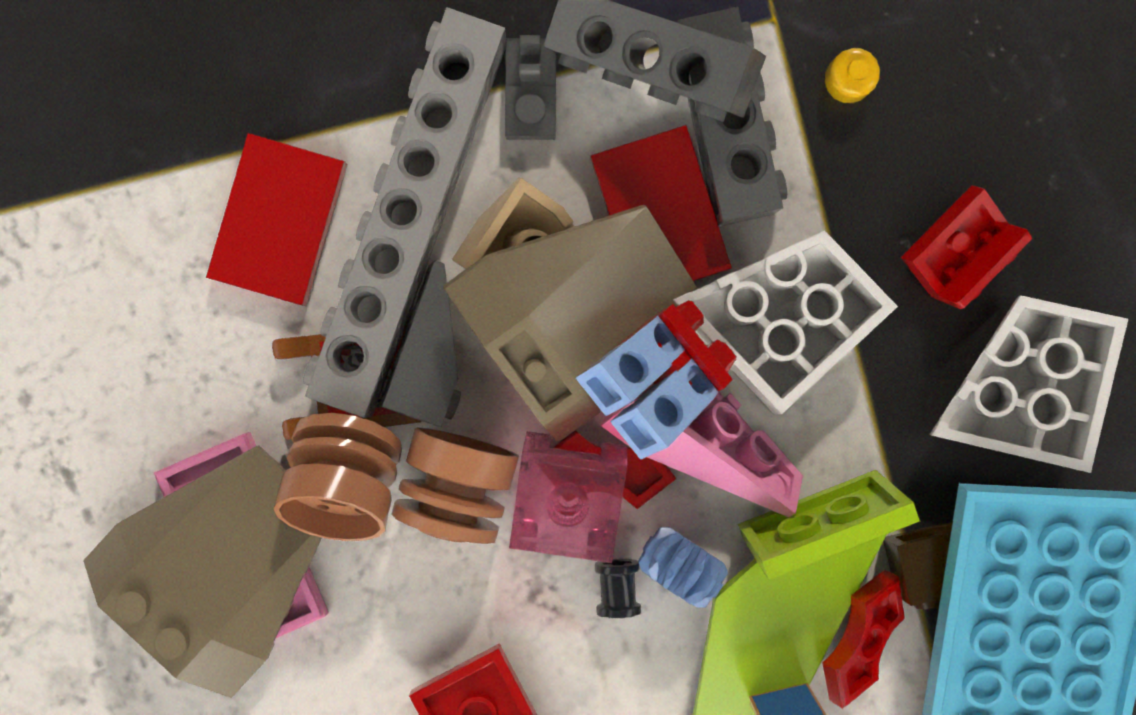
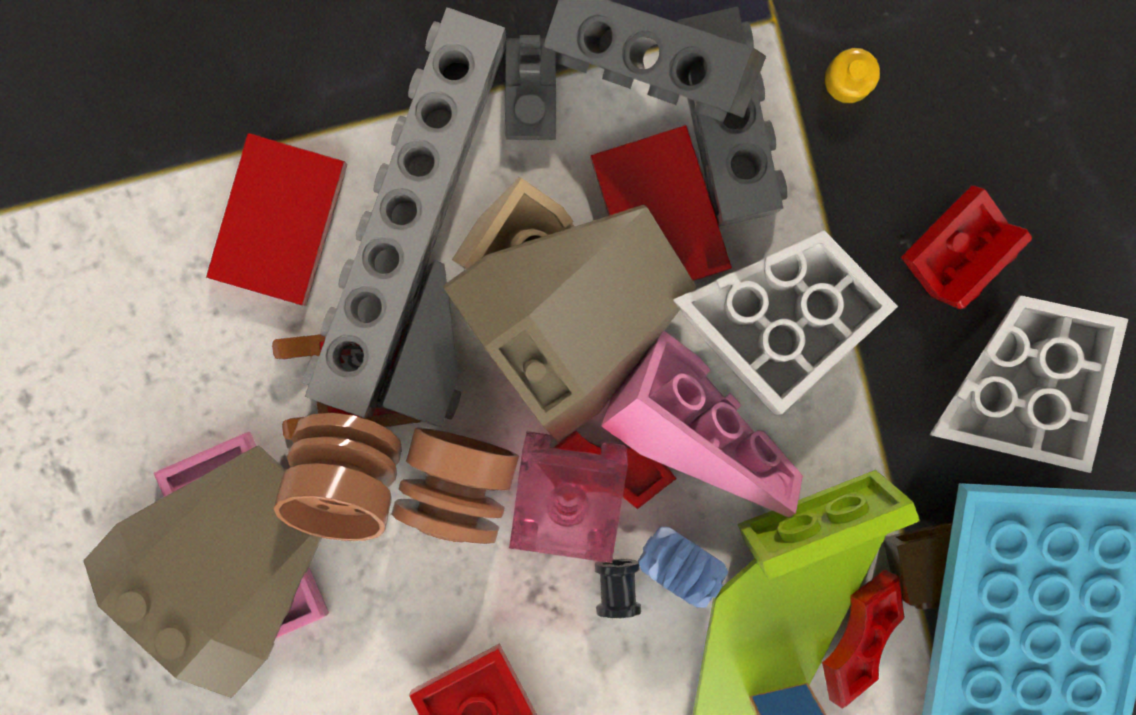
(679, 366): light blue hips -> none

